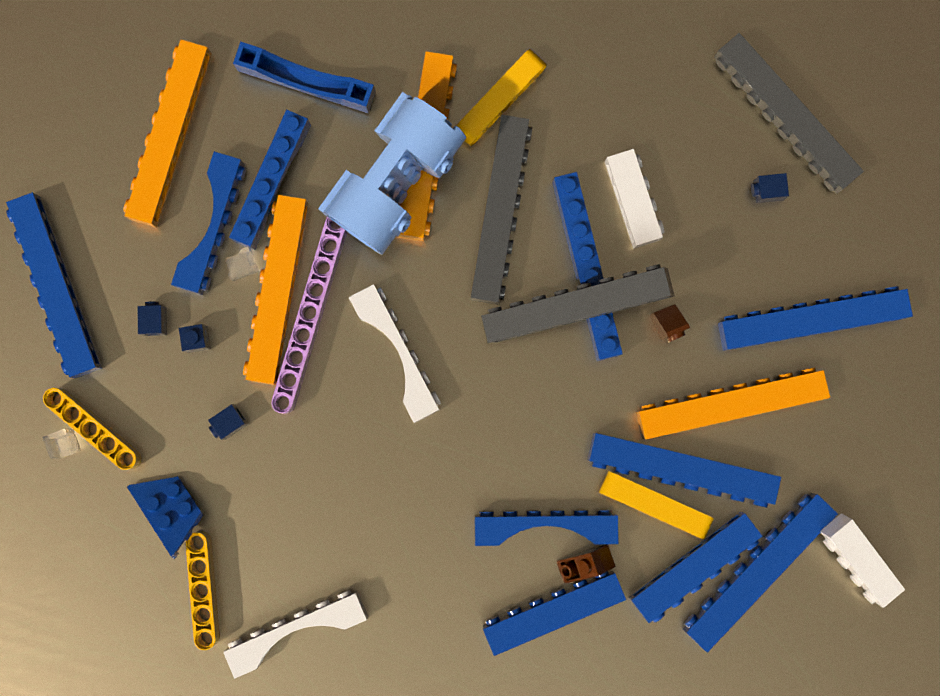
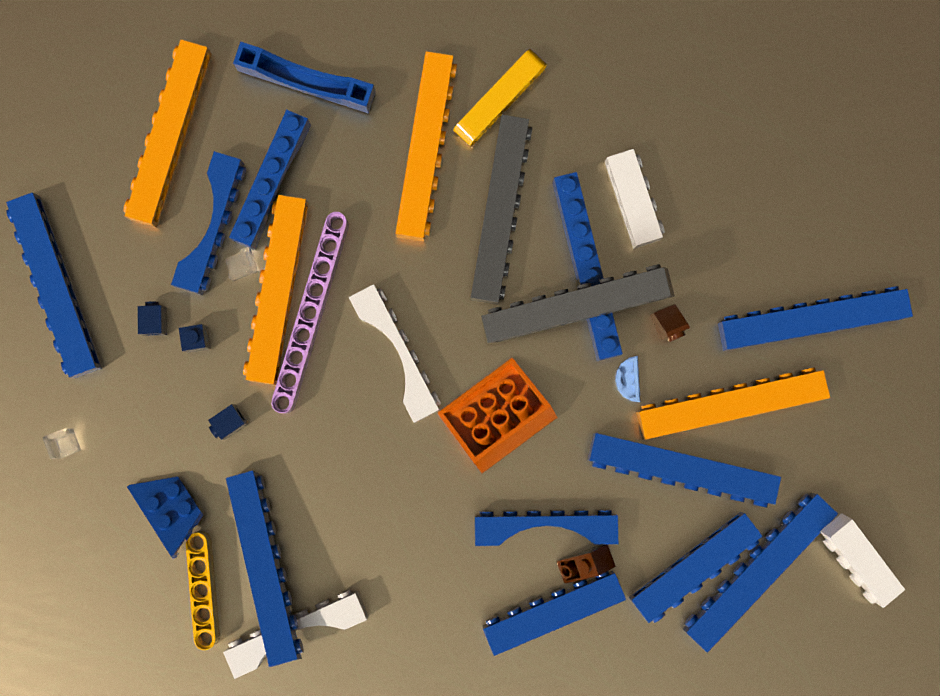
(82, 424): yellow beam -> none
(264, 569): none -> blue brick
(416, 141): light blue cylinder -> none
(497, 415): none -> orange slope
(628, 379): none -> light blue tile
(656, 505): yellow beam -> none
(770, 188): dark blue brick -> none
(787, 113): dark grey brick -> none

